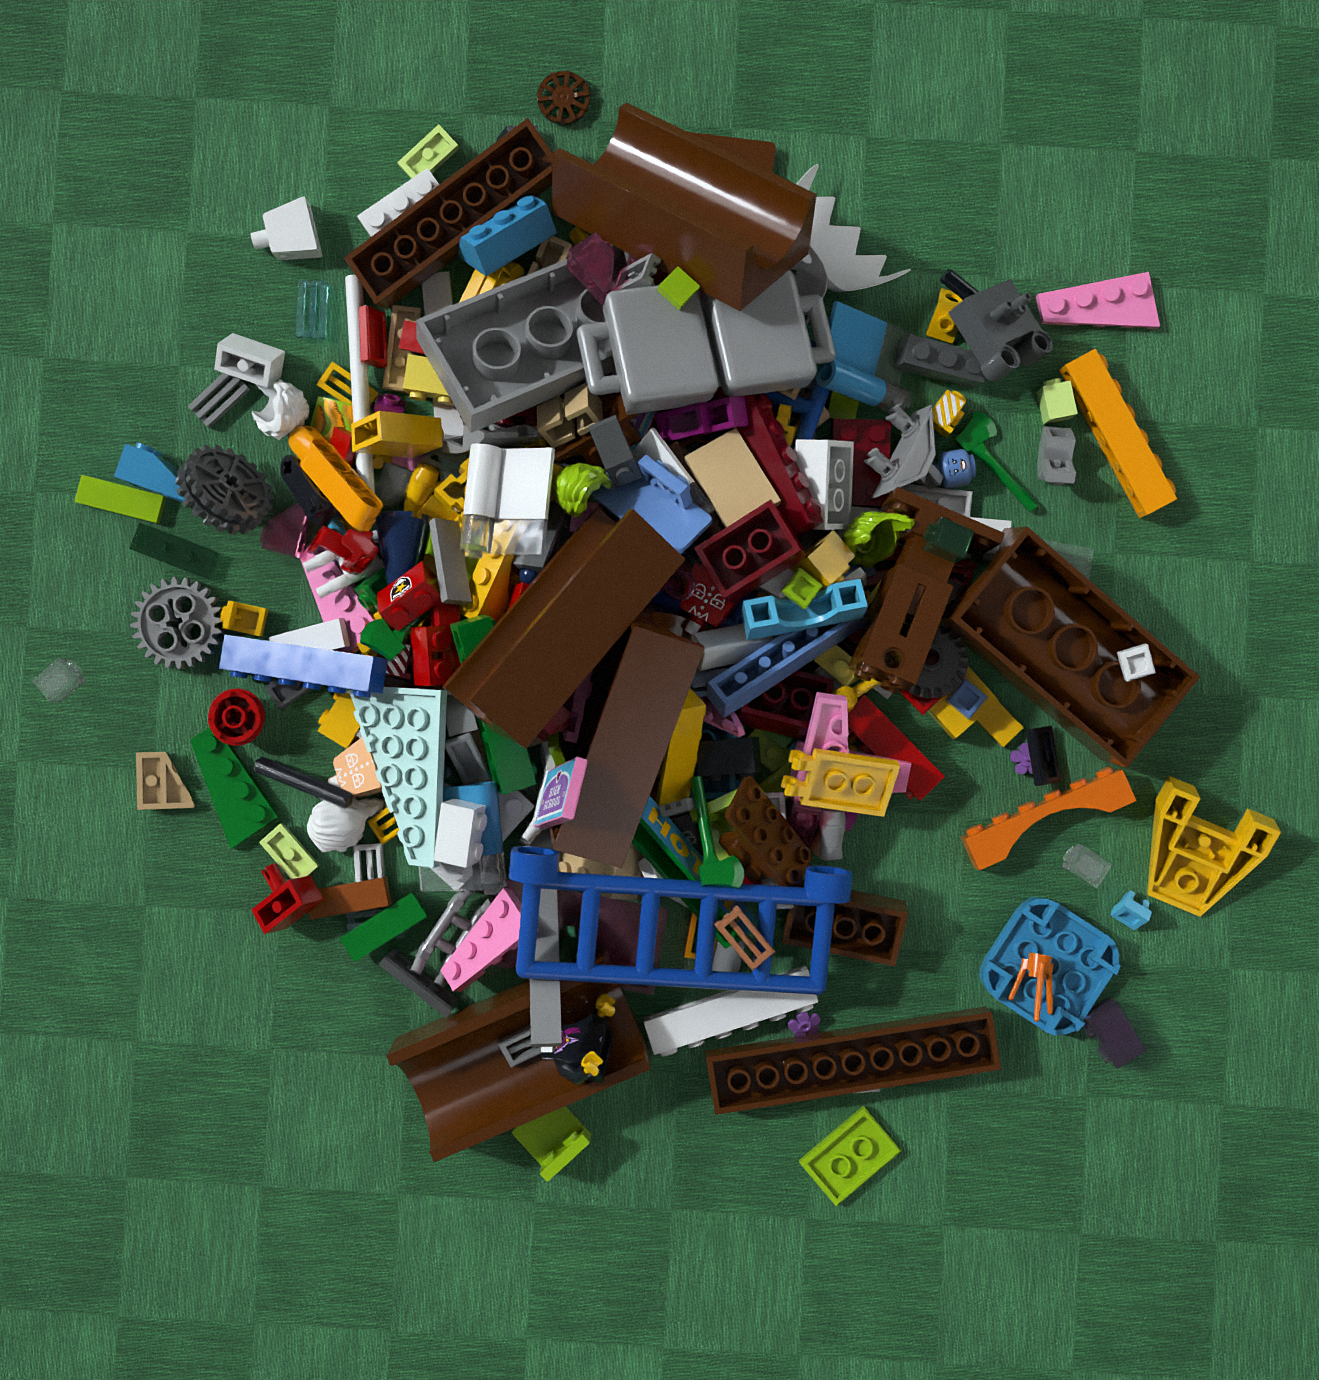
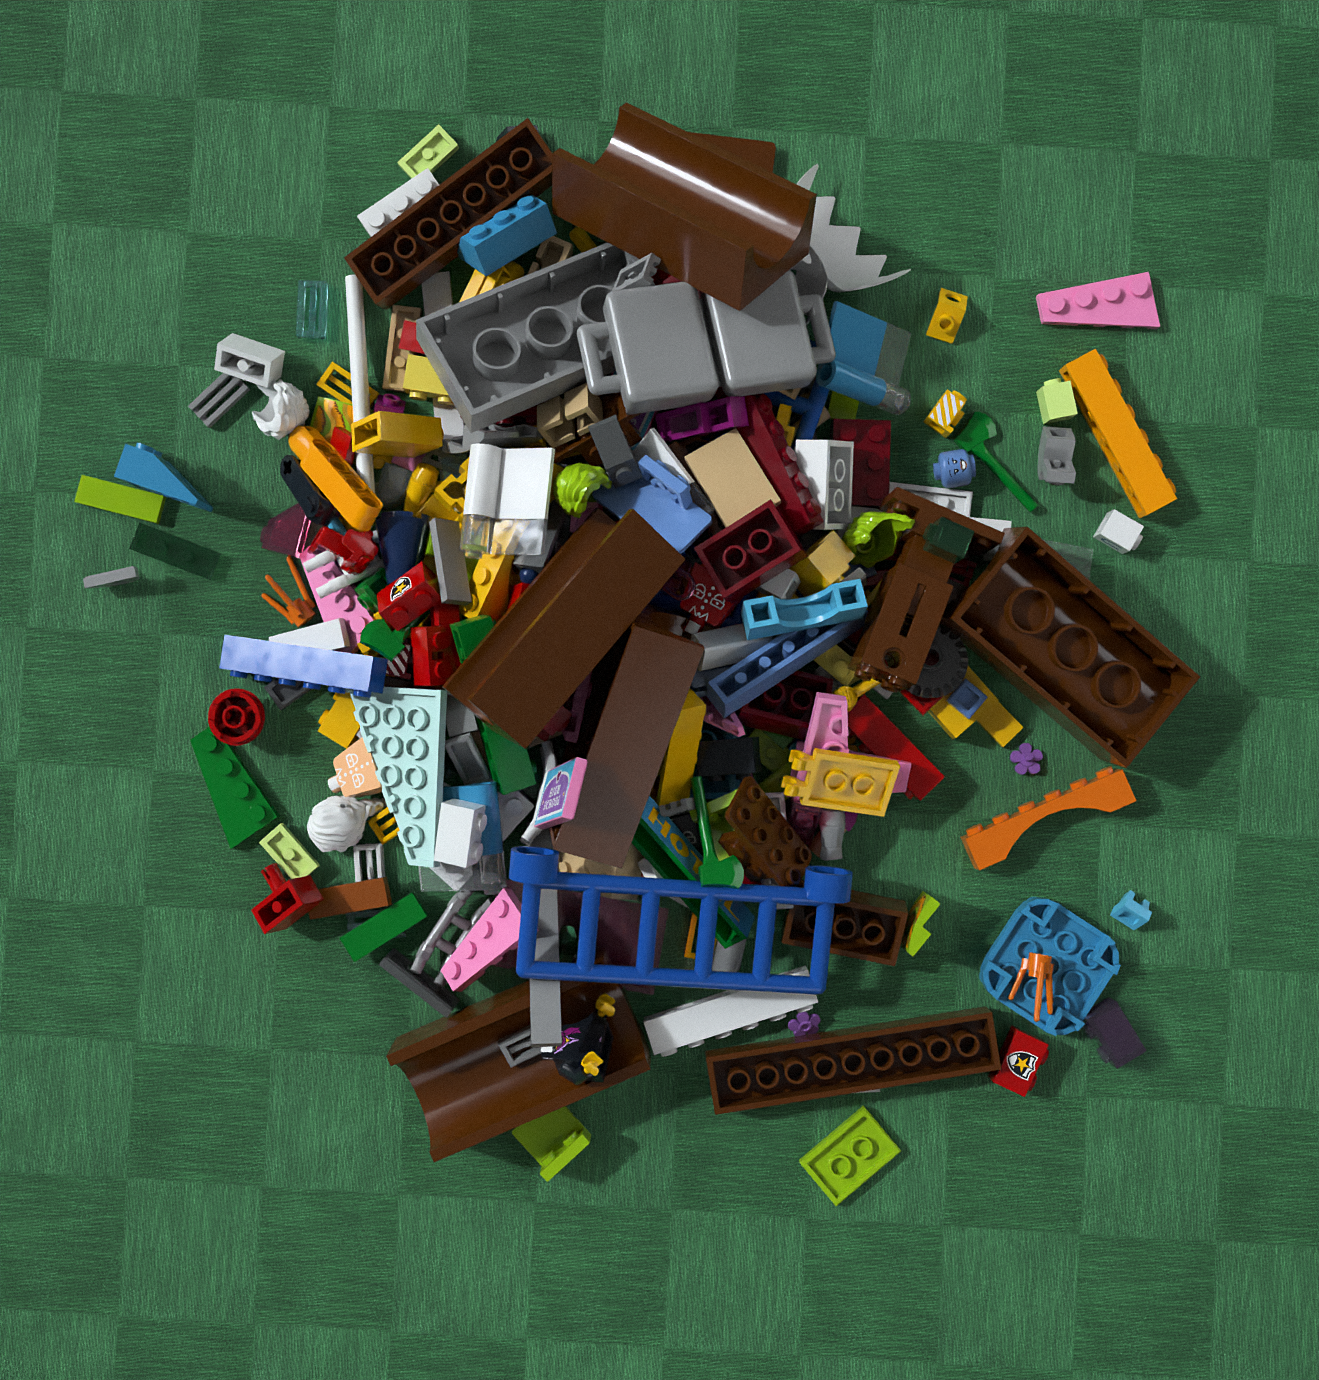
(59, 680): clear brick -> none
(112, 578): none -> light grey tile
(154, 632): light grey gear -> none
(160, 783): tan wing -> none
(224, 489): dark grey piece -> none
(244, 618): yellow bracket -> none
(289, 232): white torso -> none
(298, 611): none -> orange plant
(303, 782): black axle -> none
(372, 337): red tile -> none
(558, 748): tile -> none
(563, 97): reddish brown wheel -> none
(593, 265): clear pink slope -> none
(678, 288): lime tile -> none
(729, 919): nougat tile -> none
(801, 588): lime tile -> none
(912, 455): light grey connector -> none
(914, 933): none -> lime slope
(938, 361): dark grey brick -> none
(995, 322): dark grey piece -> none
(1020, 1061): none -> red brick
(1043, 755): black tile -> none
(1086, 865): clear brick -> none
(1119, 532): none -> white brick
(1136, 662): white tile -> none
(1198, 860): yellow wedge -> none

